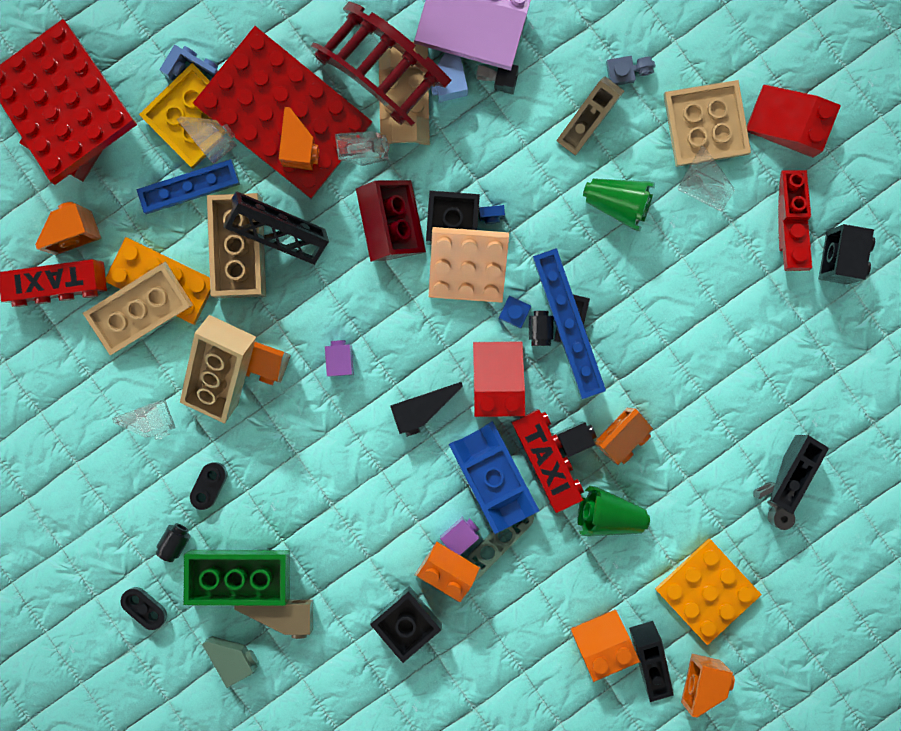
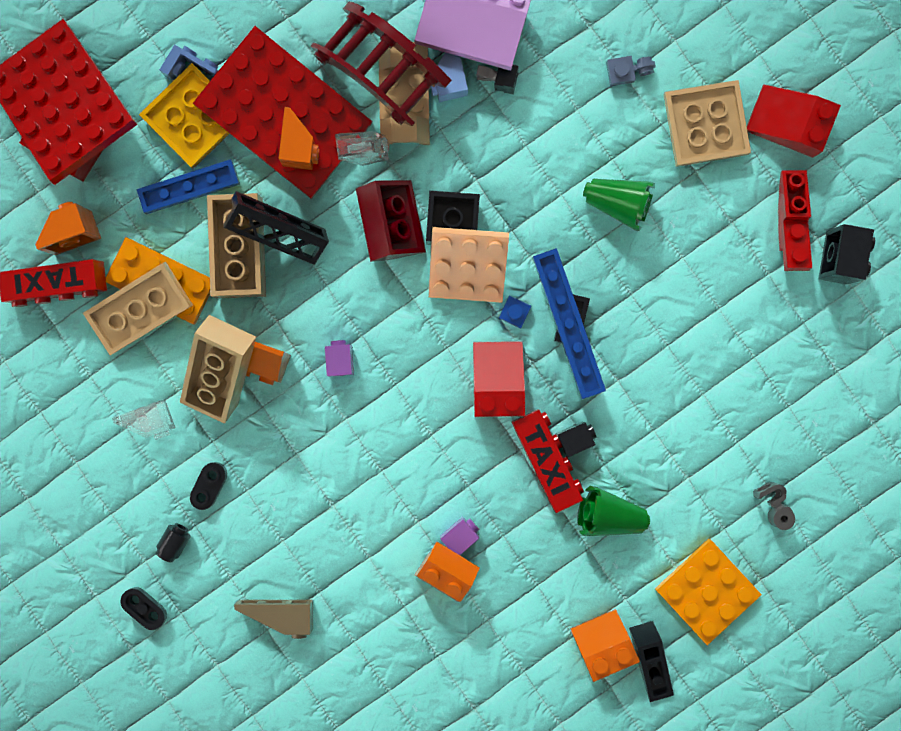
(209, 136): clear slope -> none
(230, 659): sand green slope -> none
(237, 577): green brick -> none
(406, 624): black brick -> none
(419, 410): black slope -> none
(491, 214): blue plate -> none
(494, 478): blue piece -> none
(498, 546): sand green beam -> none
(541, 328): black brick -> none
(590, 115): dark tan slope -> none
(624, 435): orange slope -> none
(706, 684): orange slope -> none
(707, 181): clear wing -> none
(797, 471): black slope -> none

